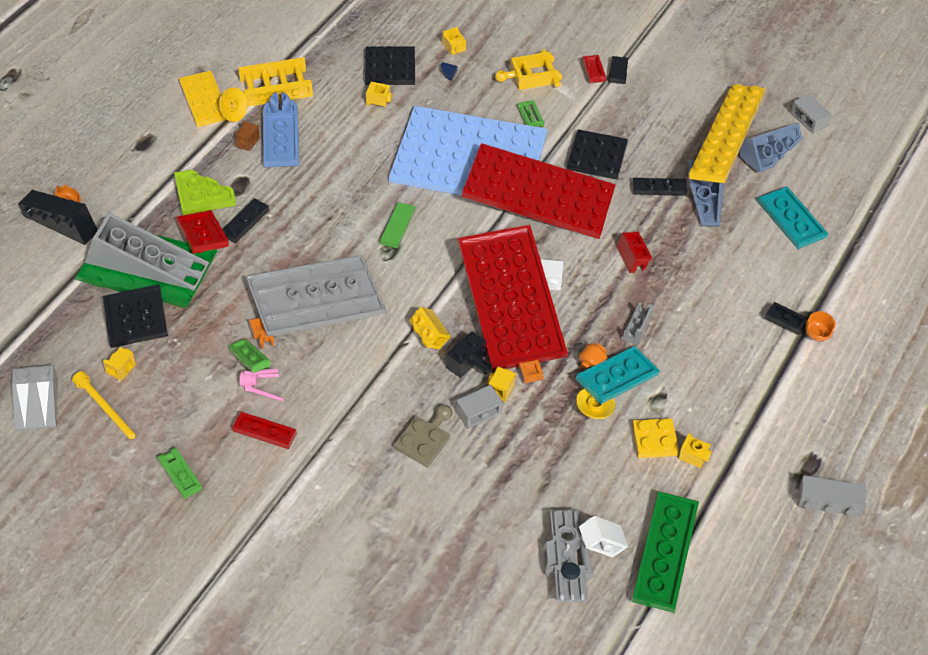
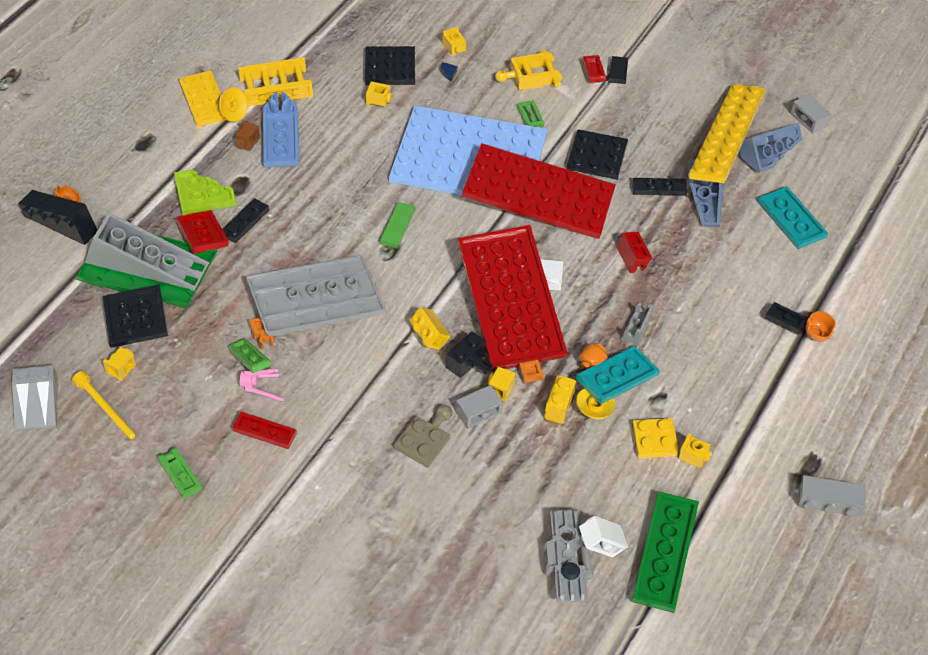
(560, 399): none -> yellow brick

